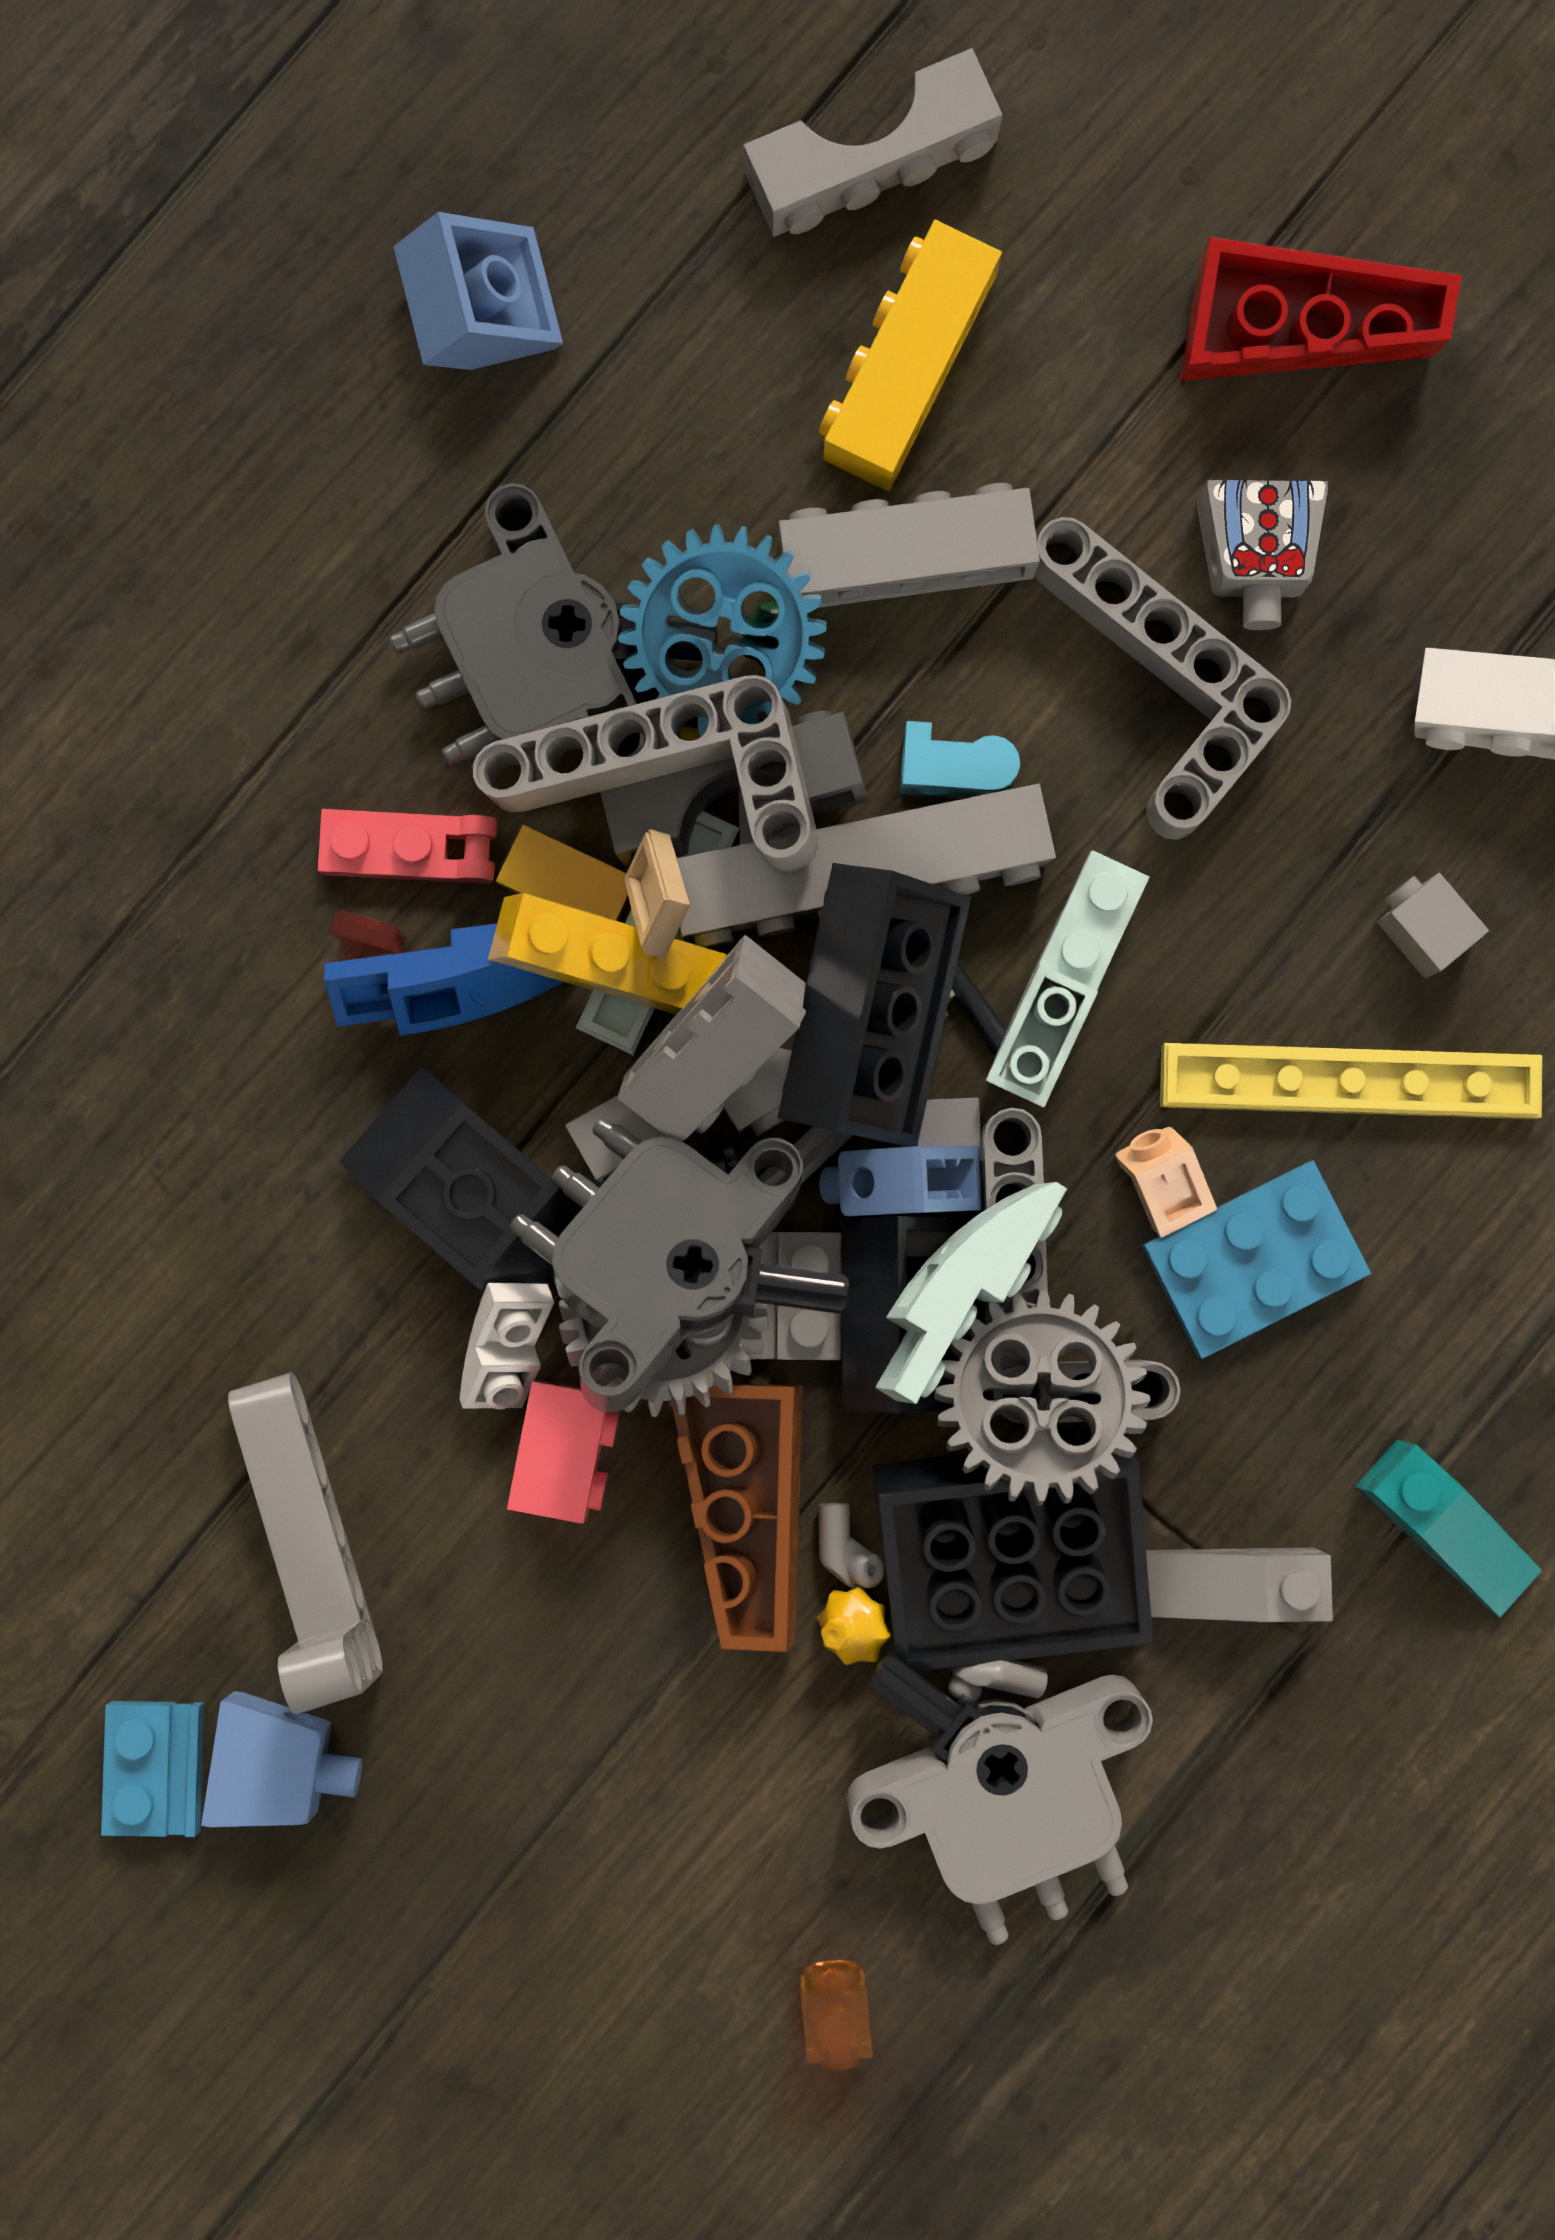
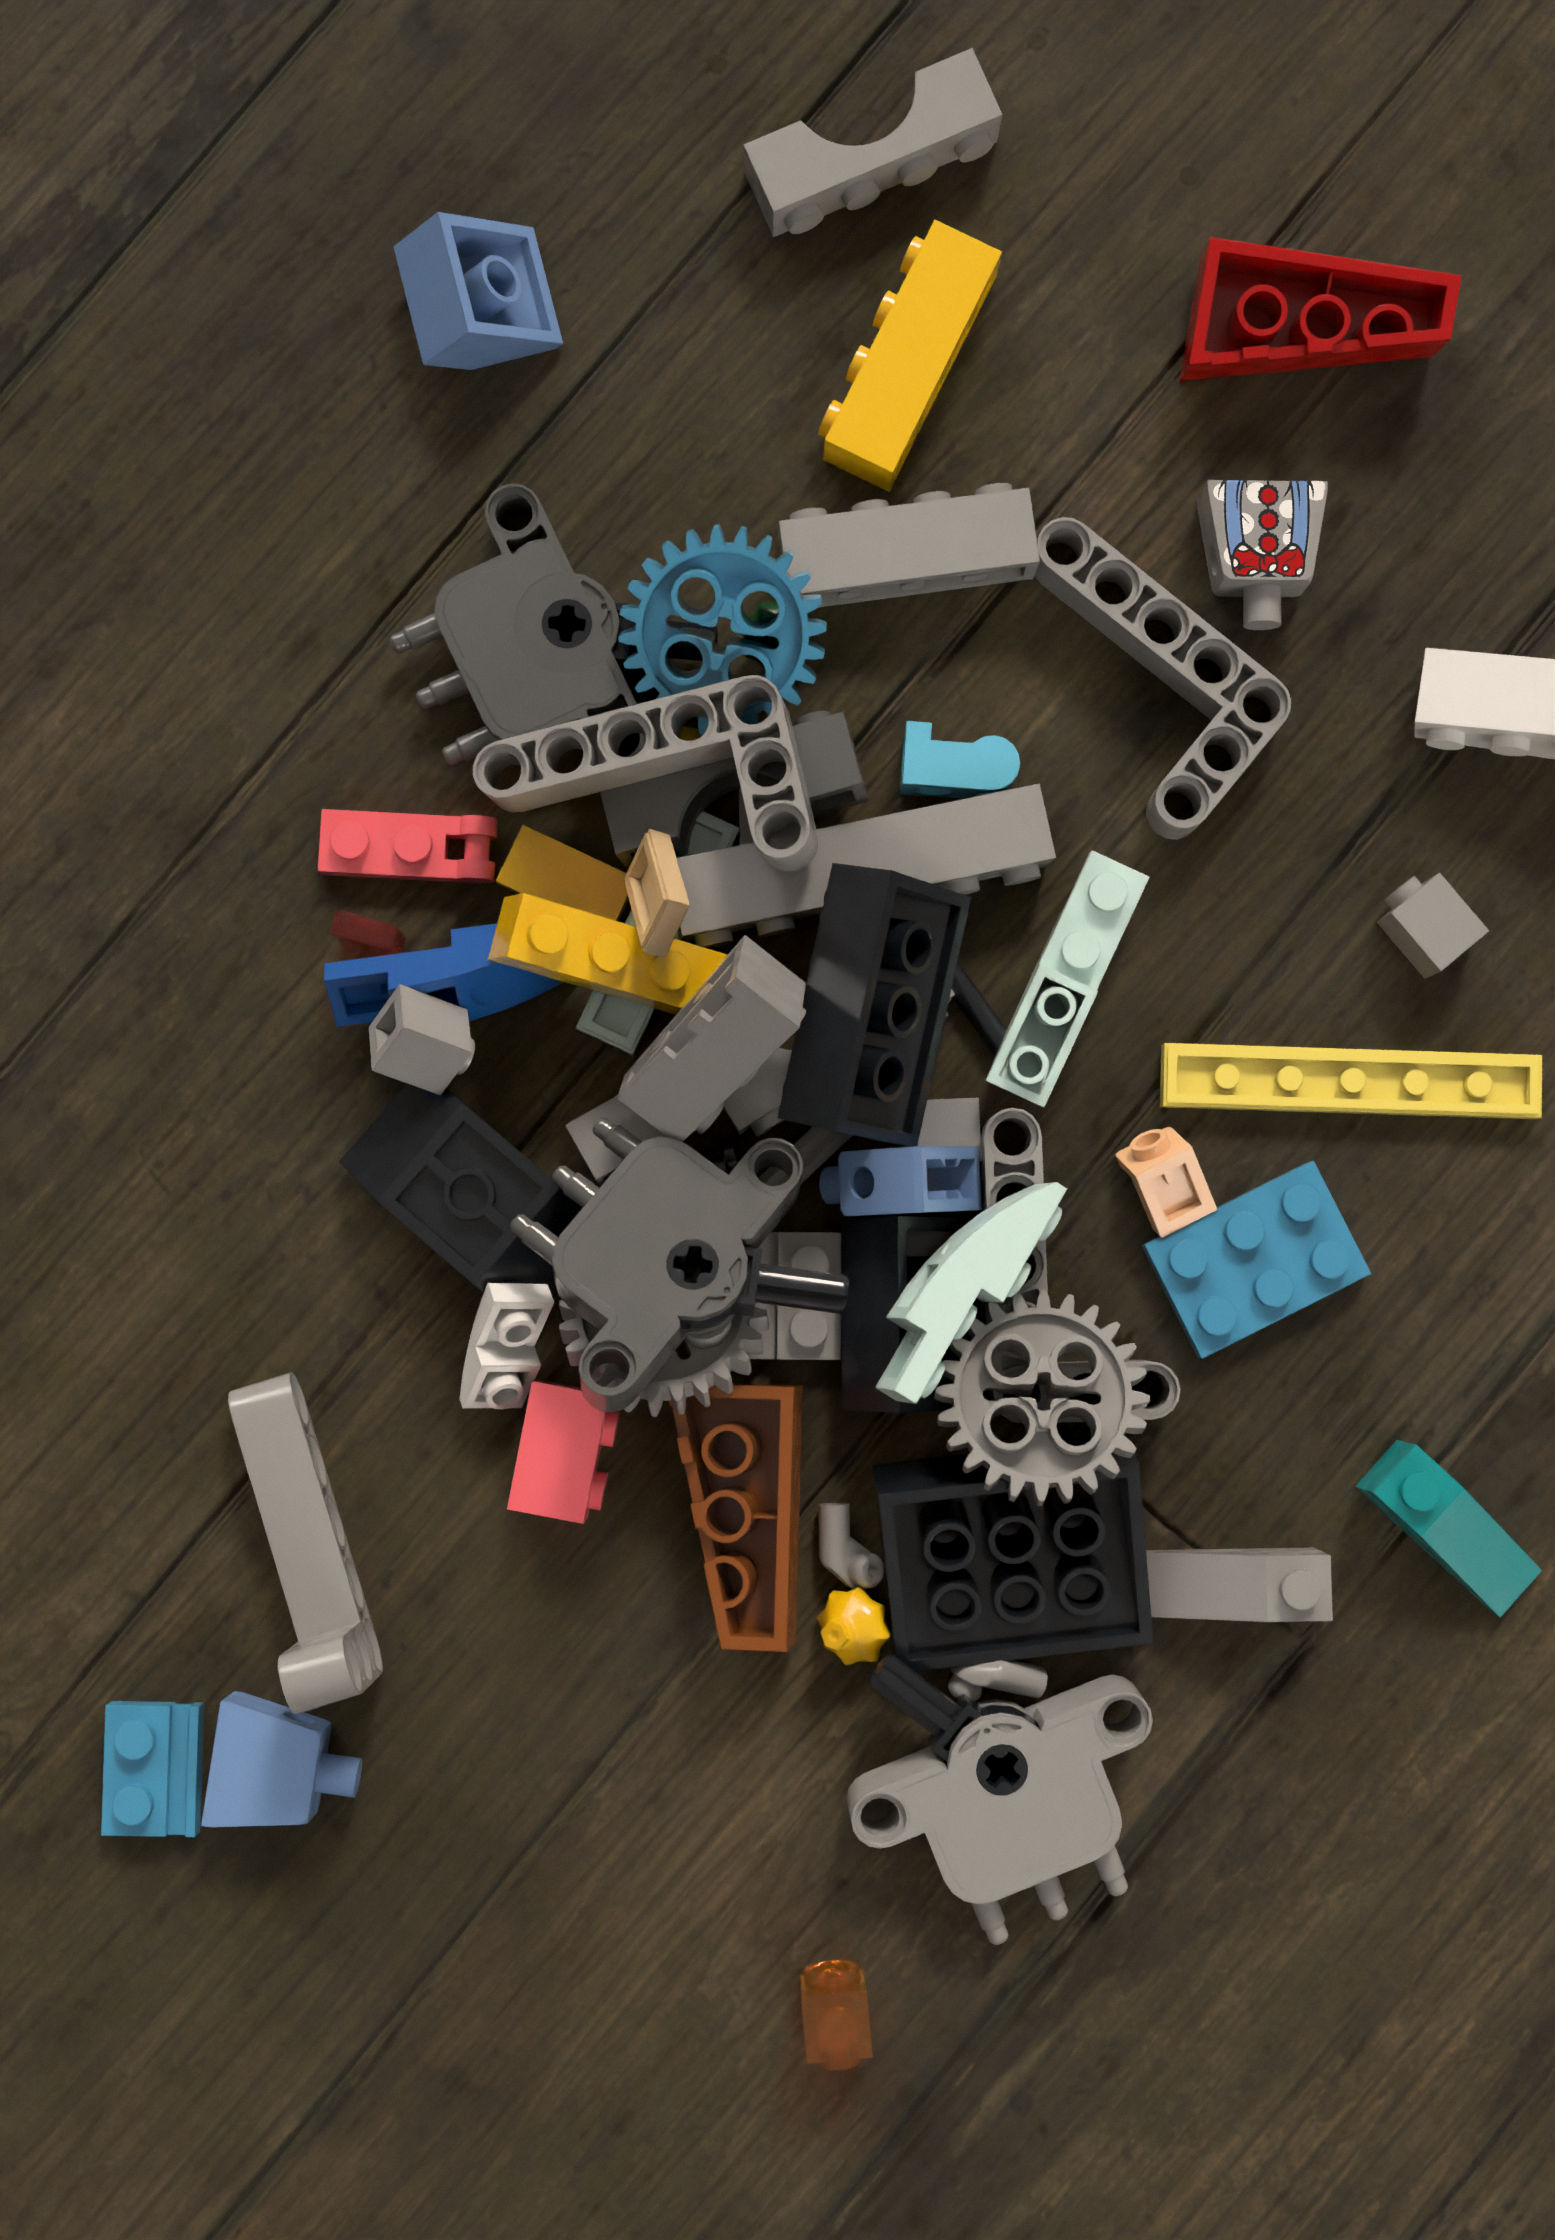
(420, 1040): none -> light grey brick

